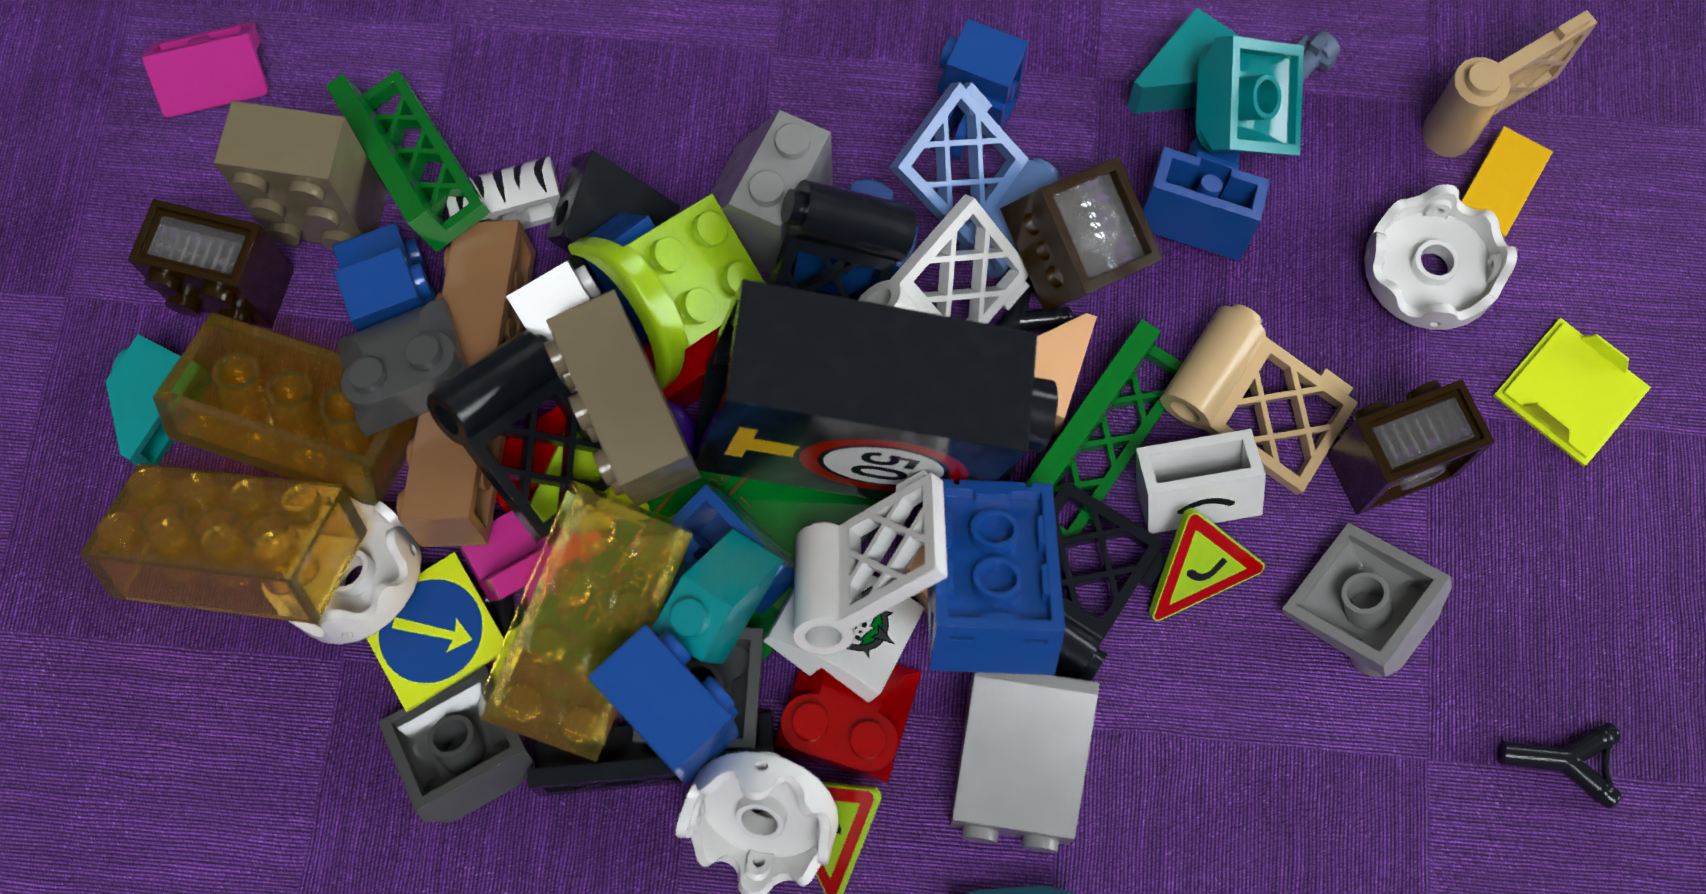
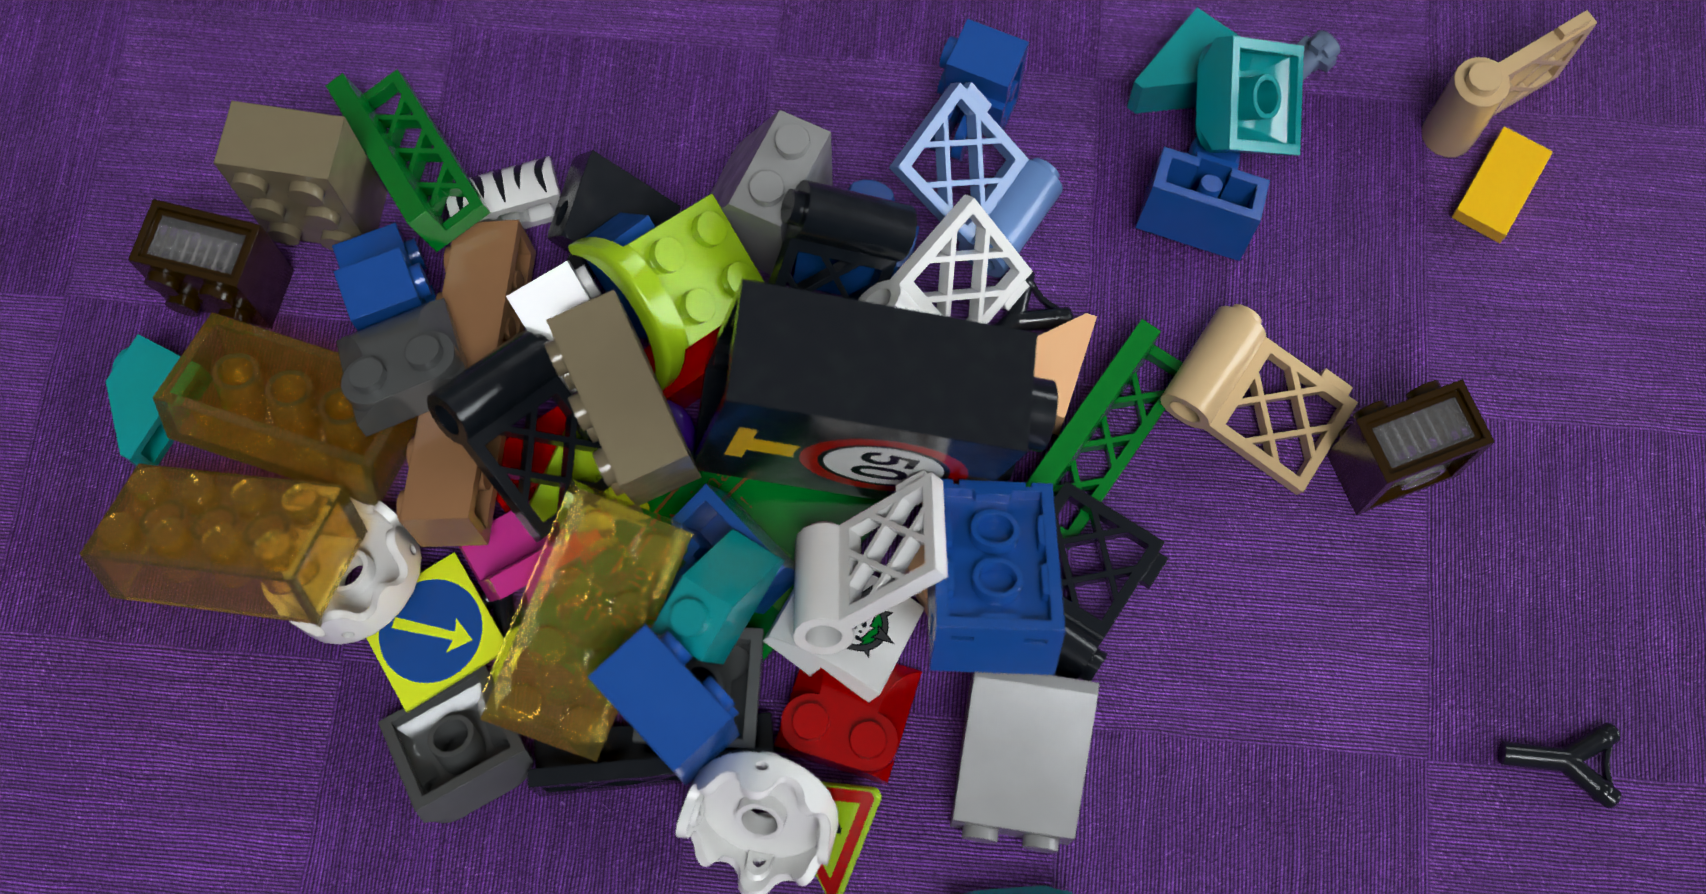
(206, 69): dark pink panel -> none
(1081, 233): dark brown piece -> none
(1200, 566): piece -> none
(1209, 473): white brick -> none
(1370, 601): light grey slope -> none
(1460, 235): white plate -> none
(1573, 390): neon yellow piece -> none

